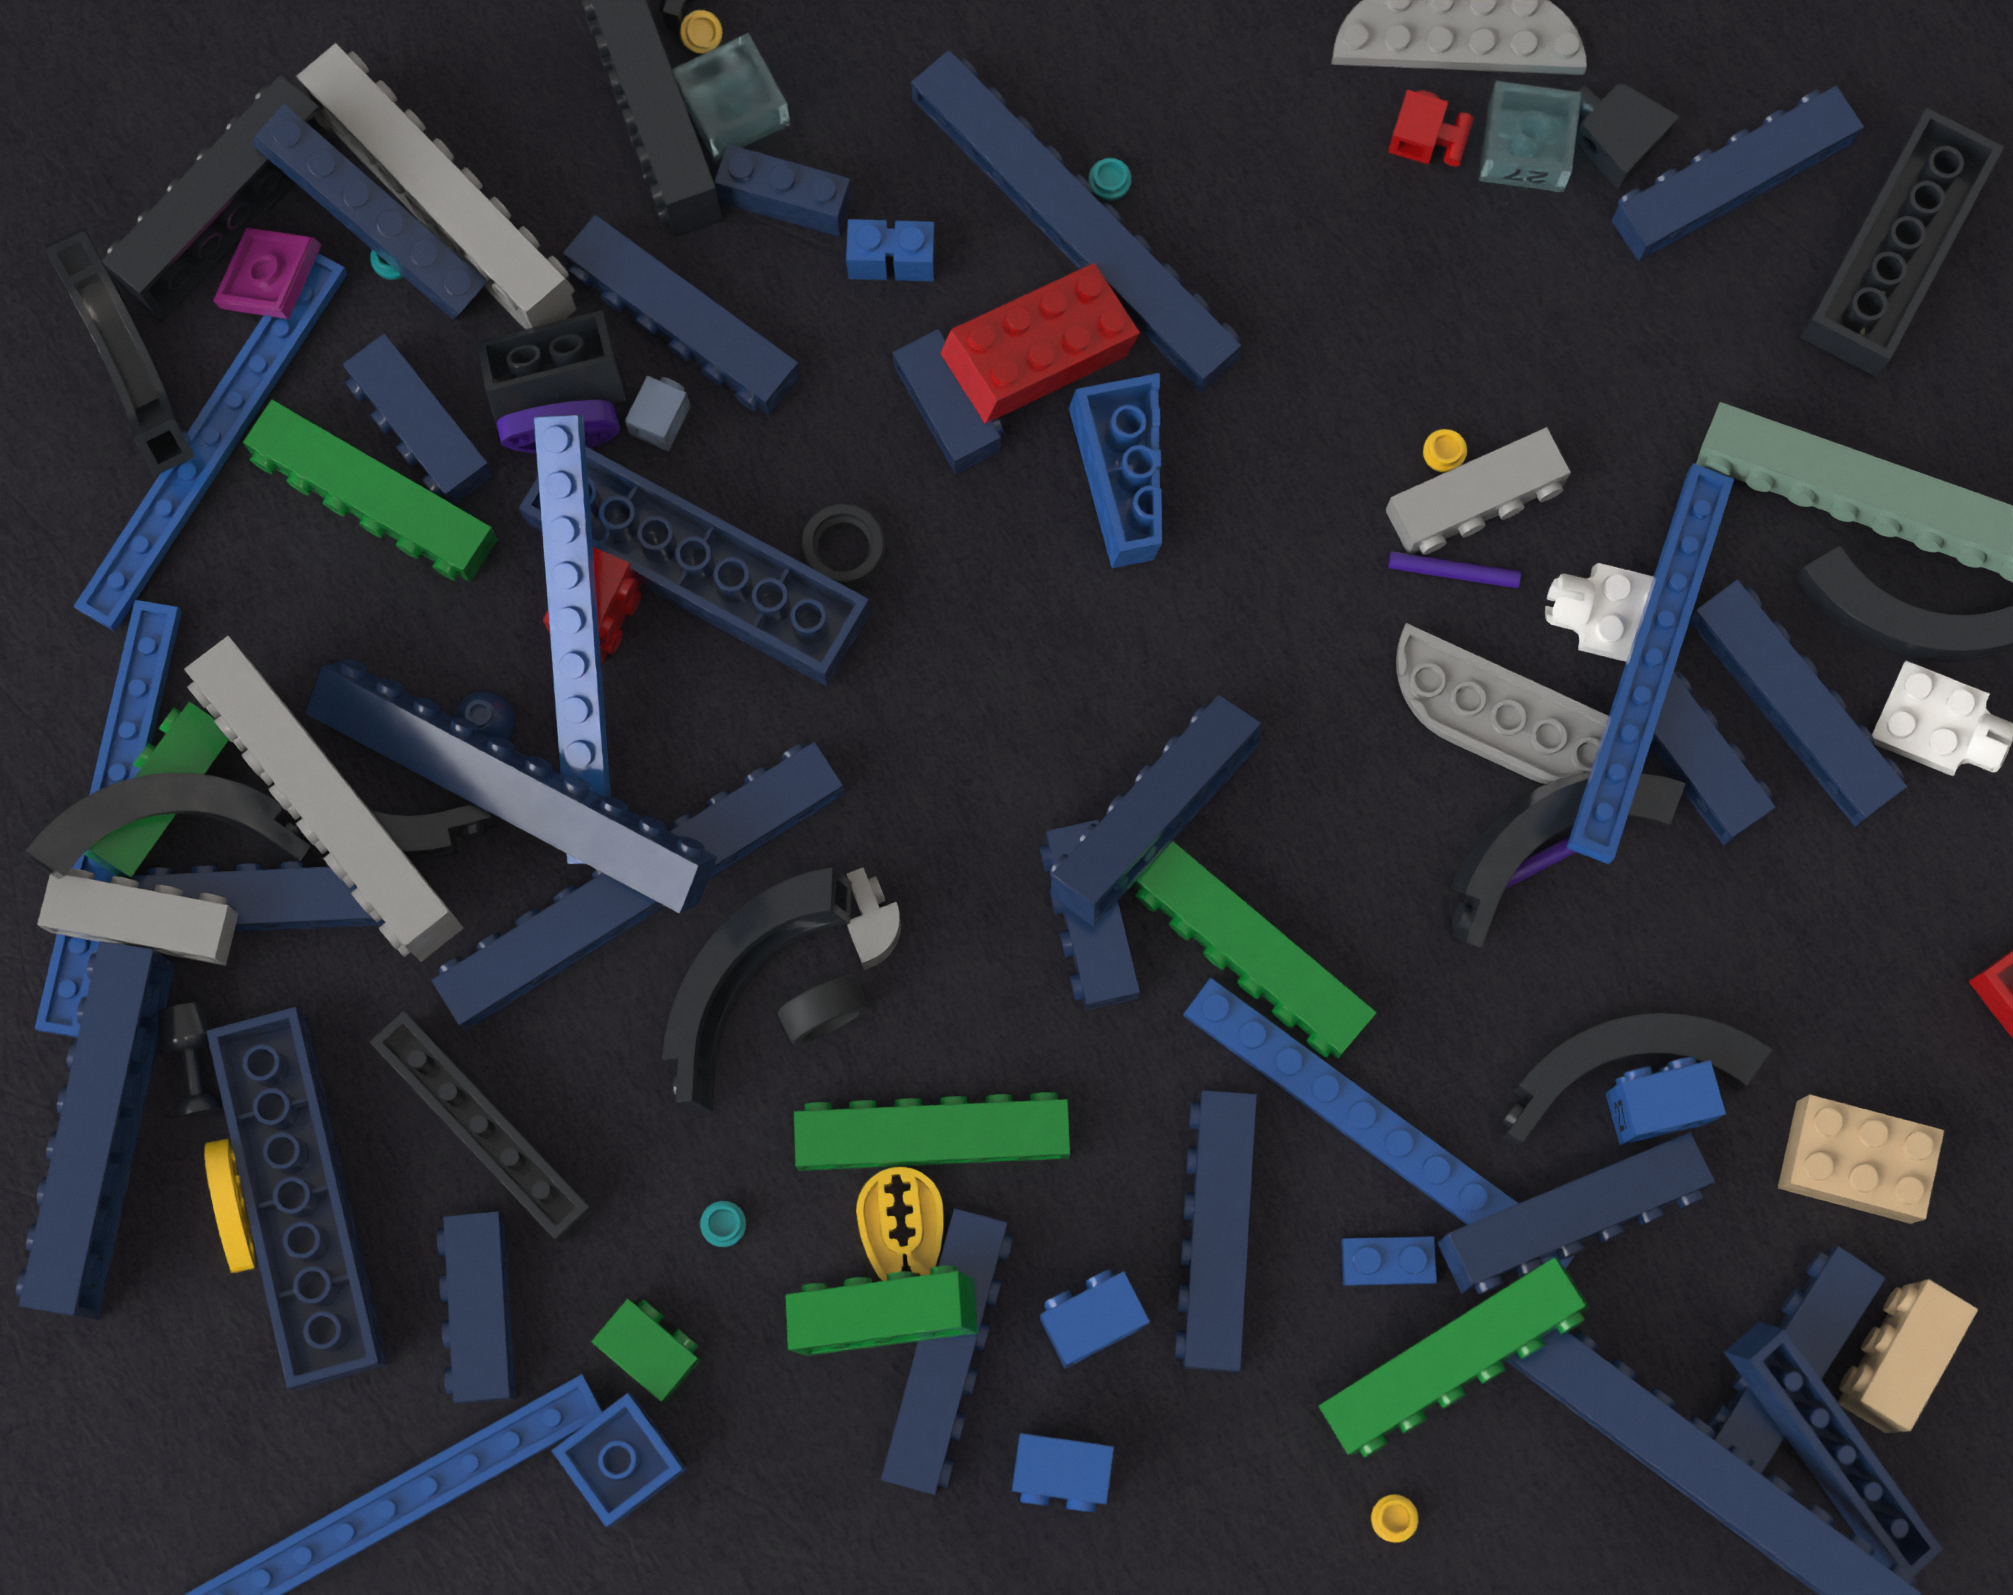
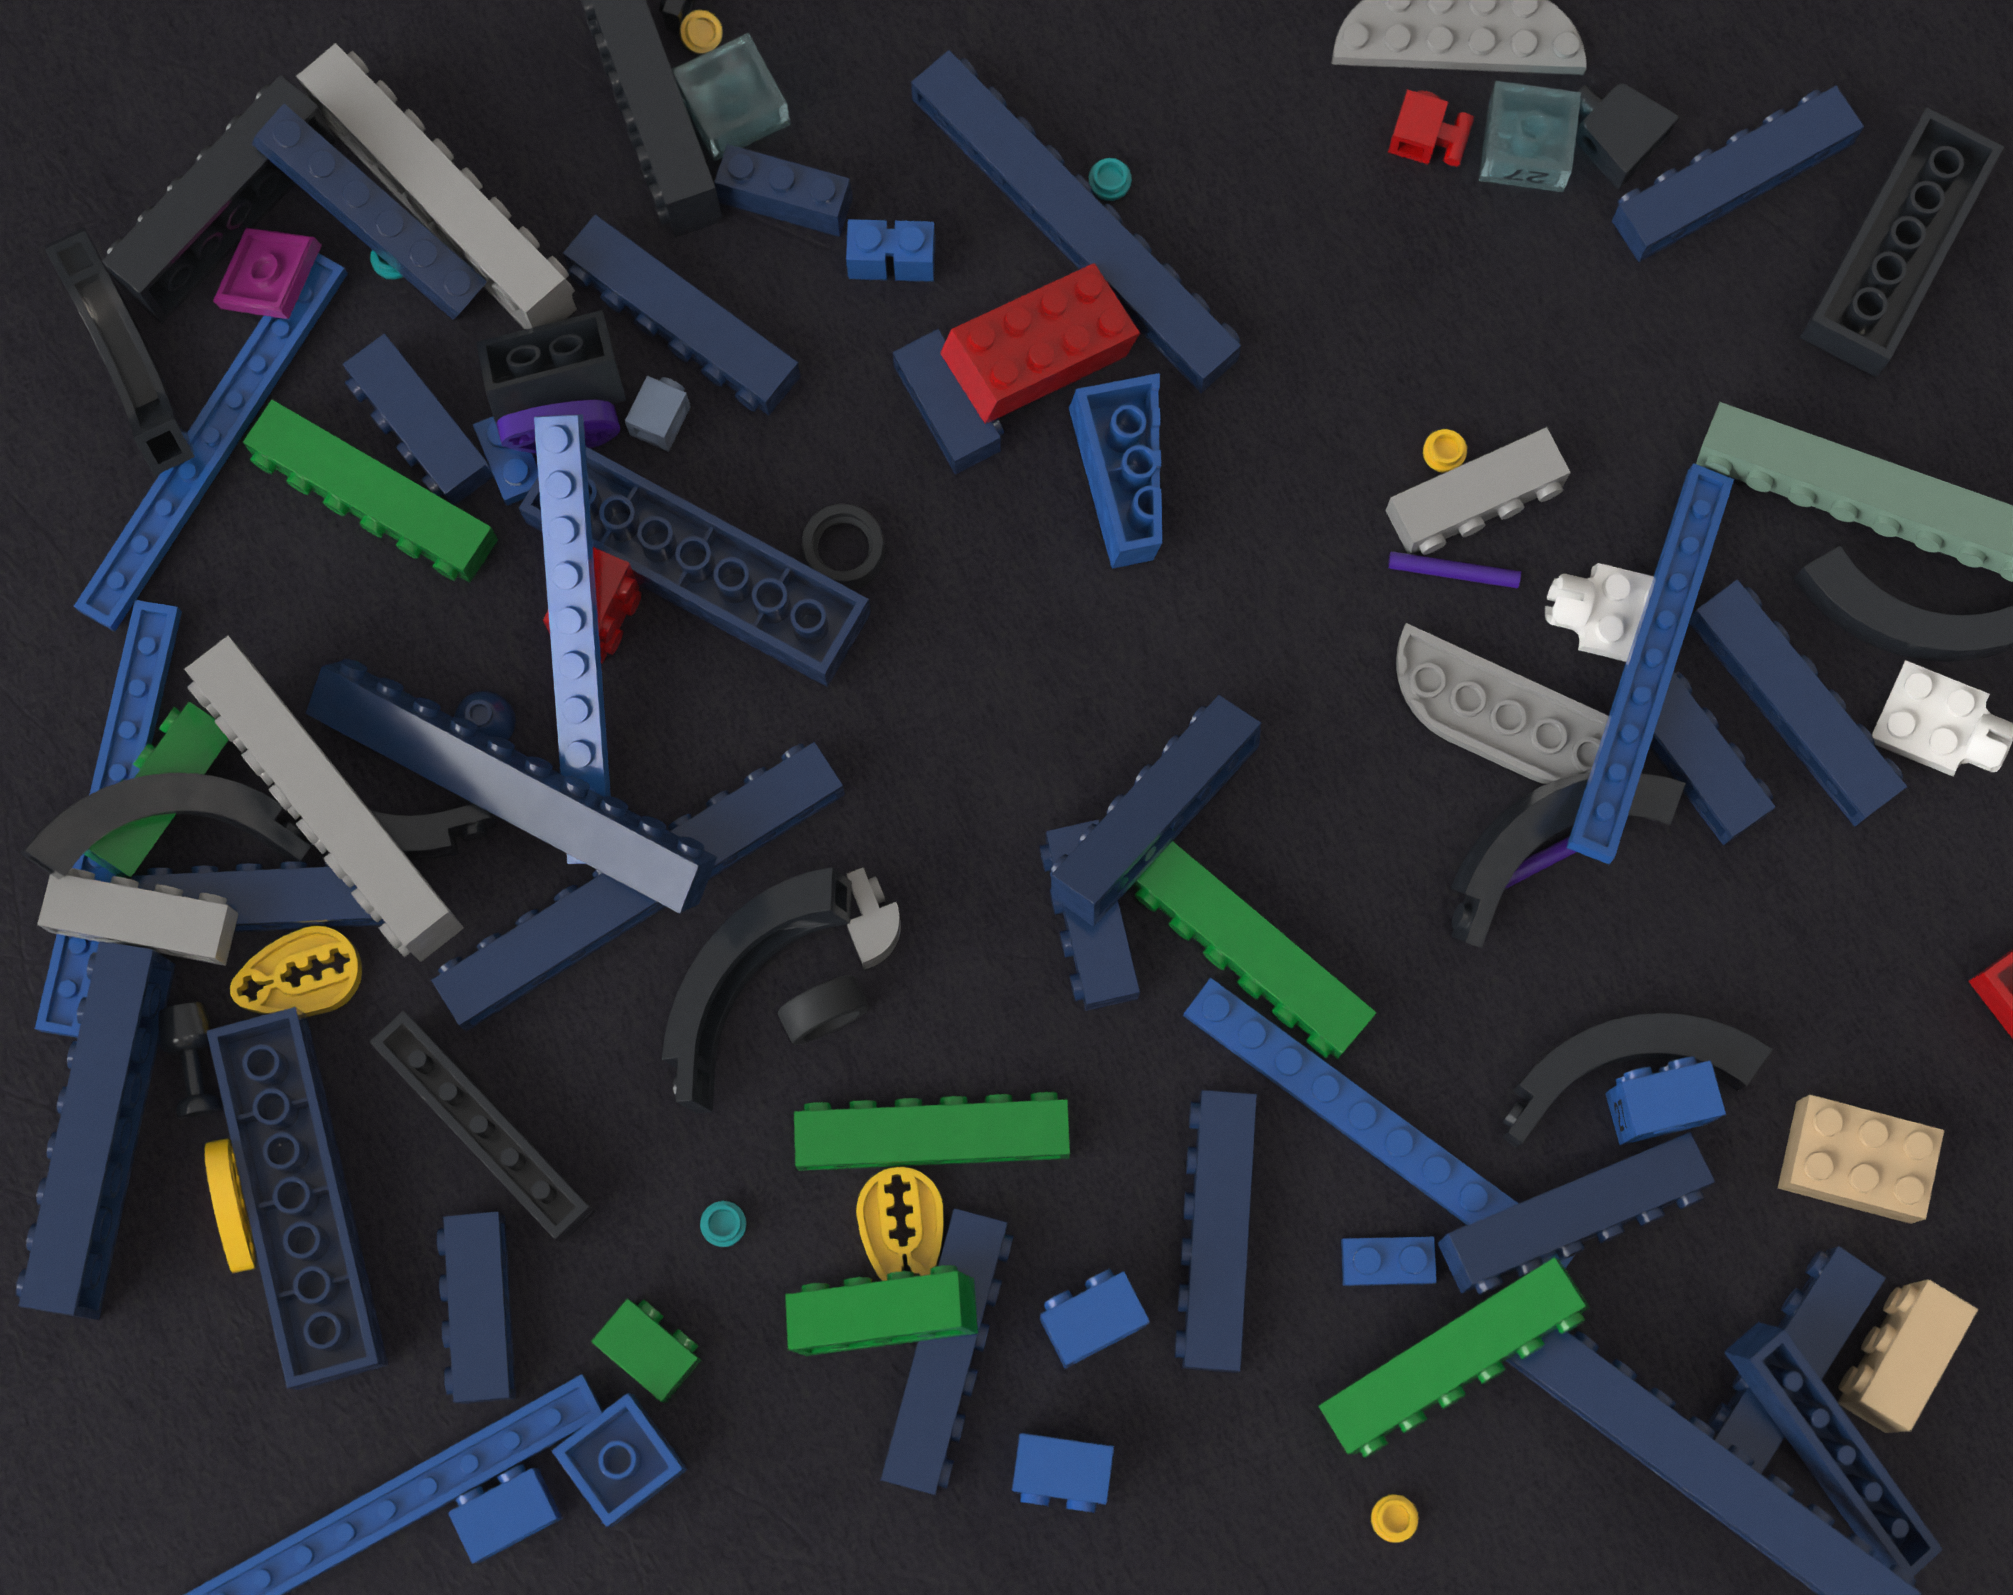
(299, 949): none -> yellow piece
(504, 1514): none -> blue piece
(512, 469): none -> blue piece

